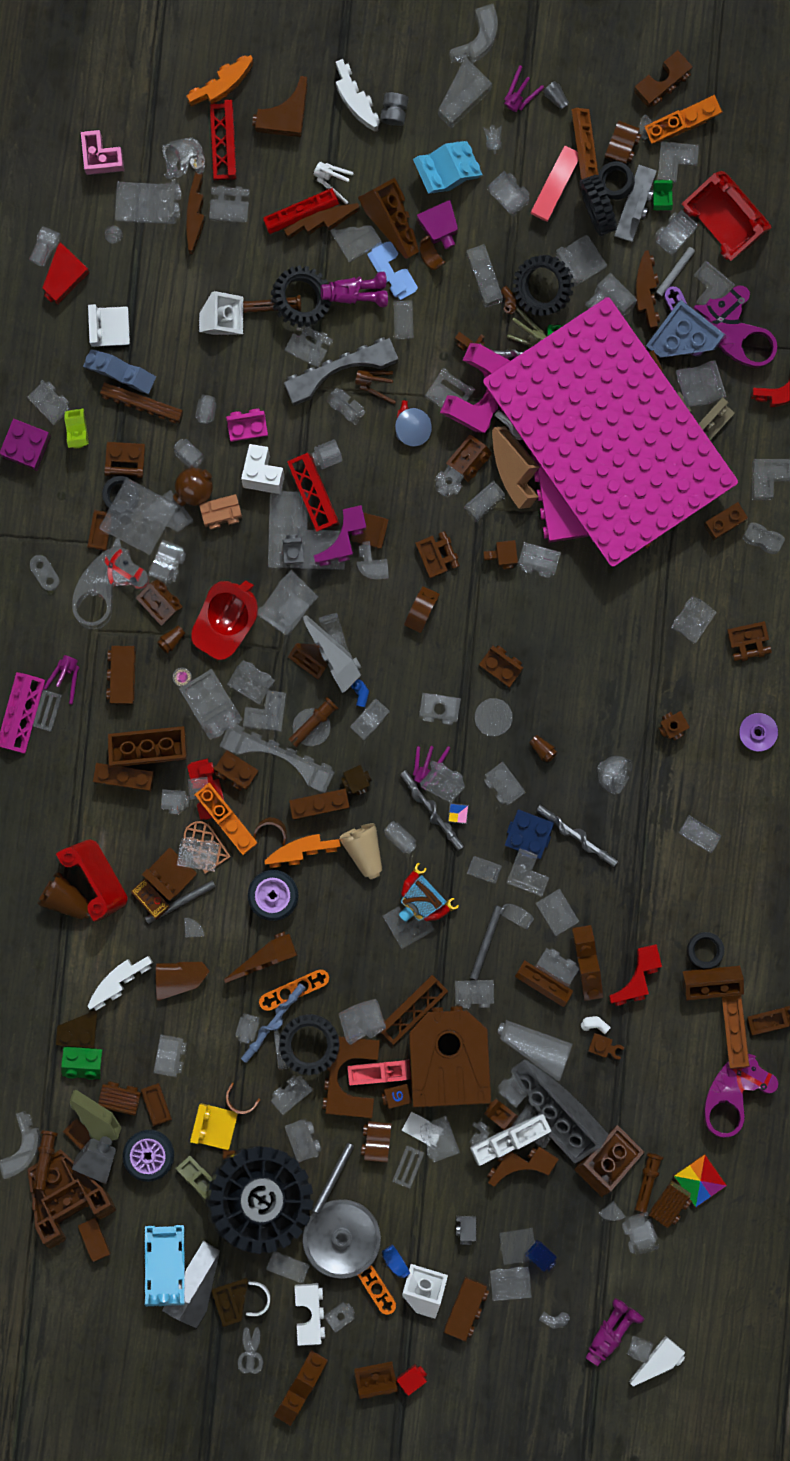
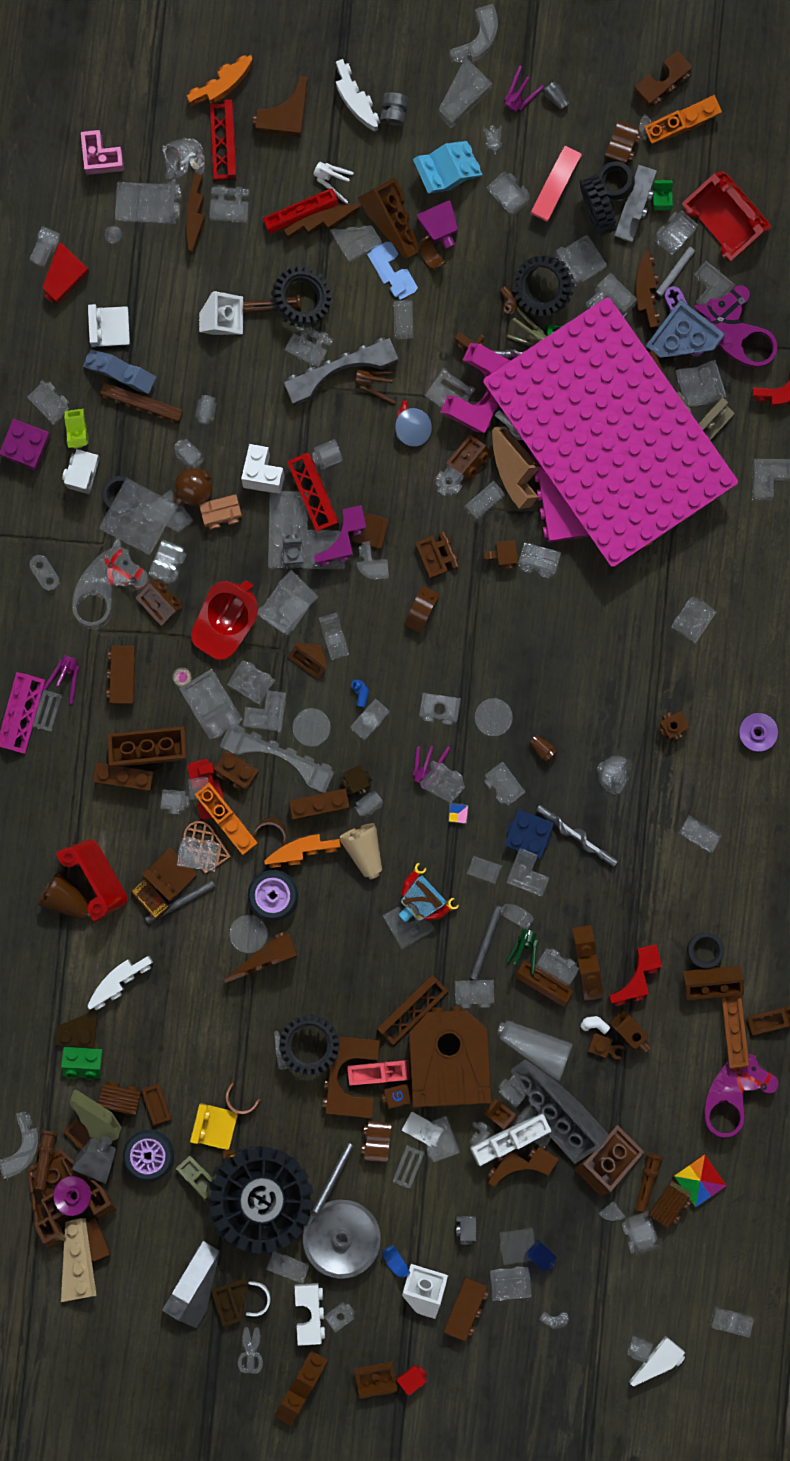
(64, 1192): none -> magenta dish
(77, 1263): none -> tan wing
(81, 471): none -> white brick
(98, 538): reddish brown tile -> none
(125, 454): reddish brown plate -> none
(164, 1265): medium azure piece -> none
(169, 1055): clear brick -> none
(170, 639): reddish brown cone -> none
(178, 977): reddish brown panel -> none
(193, 928): clear tile -> none
(247, 425): dark pink bracket -> none
(247, 1028): clear brick -> none
(248, 934): none -> clear tile
(274, 1025): sand blue piece -> none
(288, 1097): clear brick -> none
(292, 986): orange beam -> none
(302, 1139): clear bracket -> none
(320, 715): reddish brown pin -> none
(339, 400): clear hinge -> none
(342, 665): light grey wedge -> none
(347, 290): magenta piece -> none
(362, 1020): clear slope -> none
(368, 804): none -> clear brick
(380, 1304): orange beam -> none
(400, 837): clear head -> none
(431, 807): flat silver piece -> none
(485, 276): clear arch -> none
(501, 665): reddish brown bracket -> none
(525, 941): none -> dark green plant
(557, 912): clear plate -> none
(584, 142): dark orange plate -> none
(606, 1338): magenta piece -> none
(626, 1027): none -> reddish brown torso
(673, 154): clear plate -> none
(725, 521): reddish brown brick -> none
(732, 1321): none -> clear brick
(748, 635): reddish brown plate -> none
(759, 536): clear brick -> none

